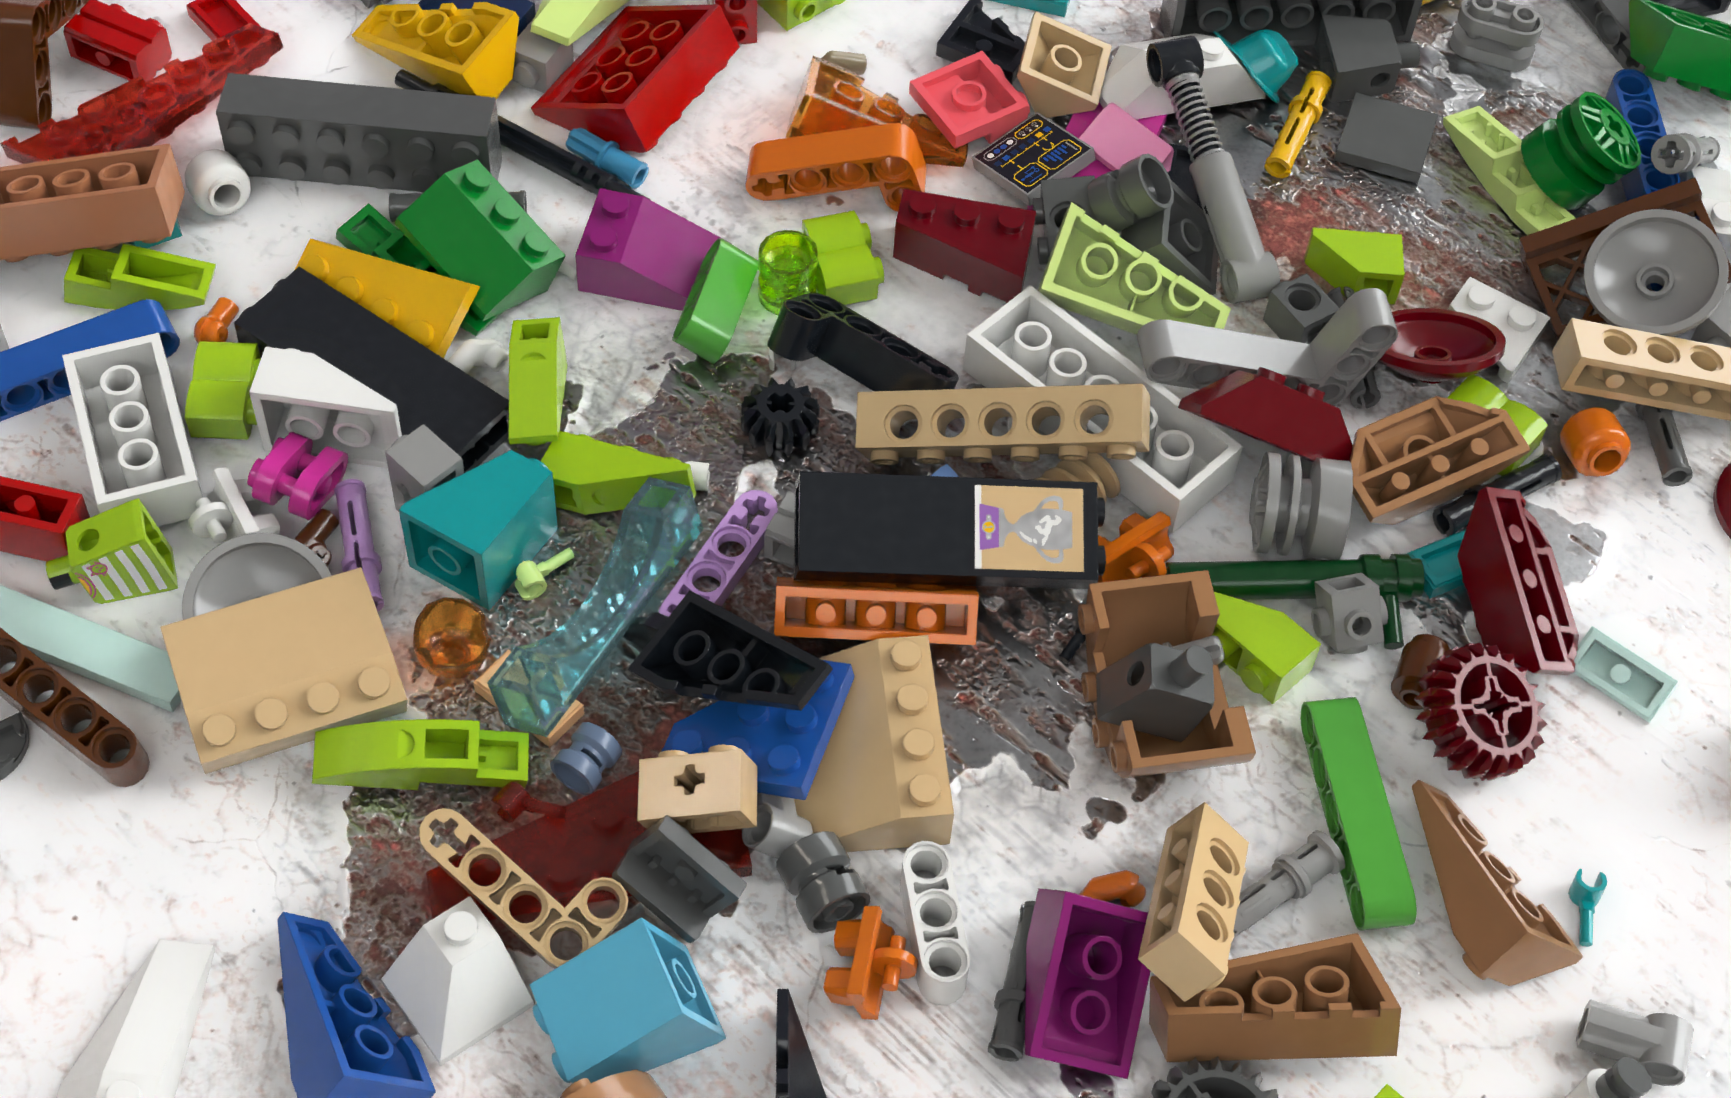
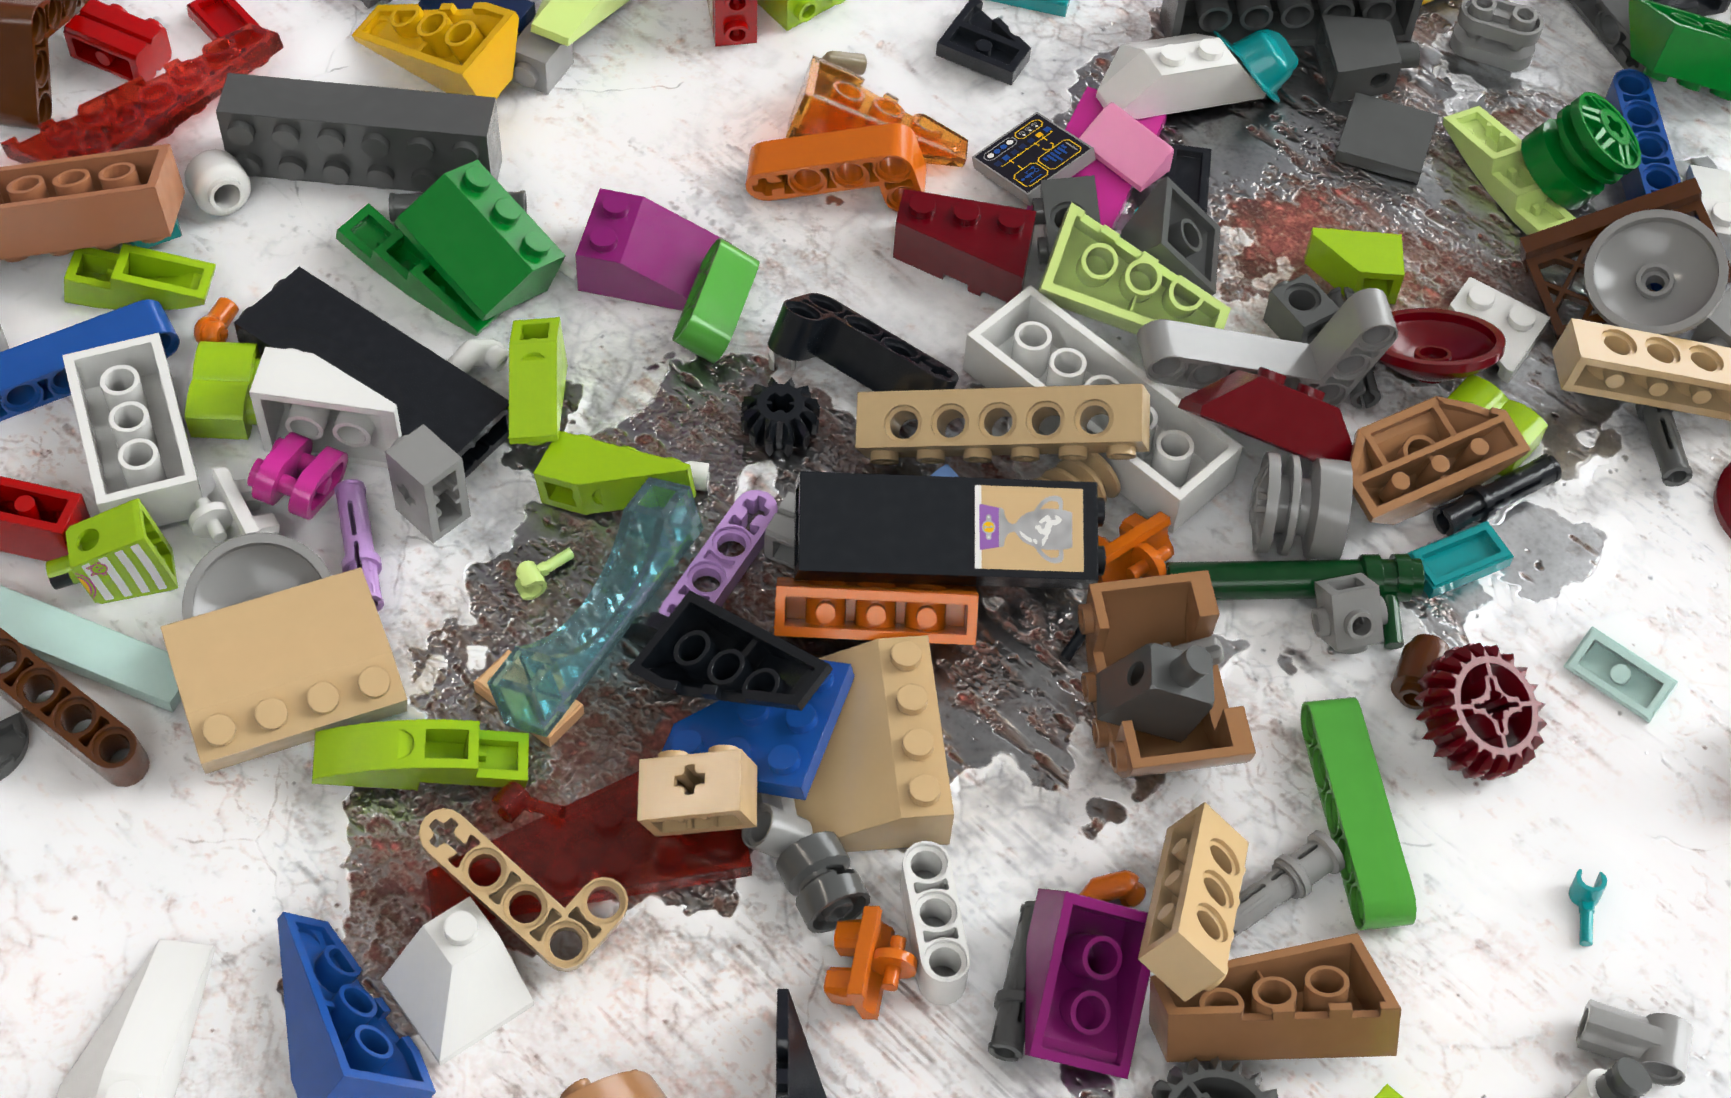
(317, 532): reddish brown arm -> none
(408, 298): yellow wing -> none
(451, 638): clear orange hair -> none
(481, 526): teal slope -> none
(534, 147): black axle -> none
(586, 758): sand blue wheel -> none
(608, 157): dark azure axle -> none
(625, 1006): medium azure slope -> none
(641, 73): red slope -> none
(677, 878): dark grey bracket -> none
(786, 268): clear neon green wheel -> none
(844, 257): lime brick -> none
(970, 100): coral plate -> none
(1061, 68): tan slope -> none
(1130, 193): dark grey wheel -> none
(1246, 267): piece -> none
(1263, 646): lime slope -> none
(1303, 113): yellow pin -> none
(1489, 917): medium nougat wedge -> none
(1517, 585): dark red wedge -> none
(1595, 442): orange head -> none
(1684, 161): light grey pin -> none

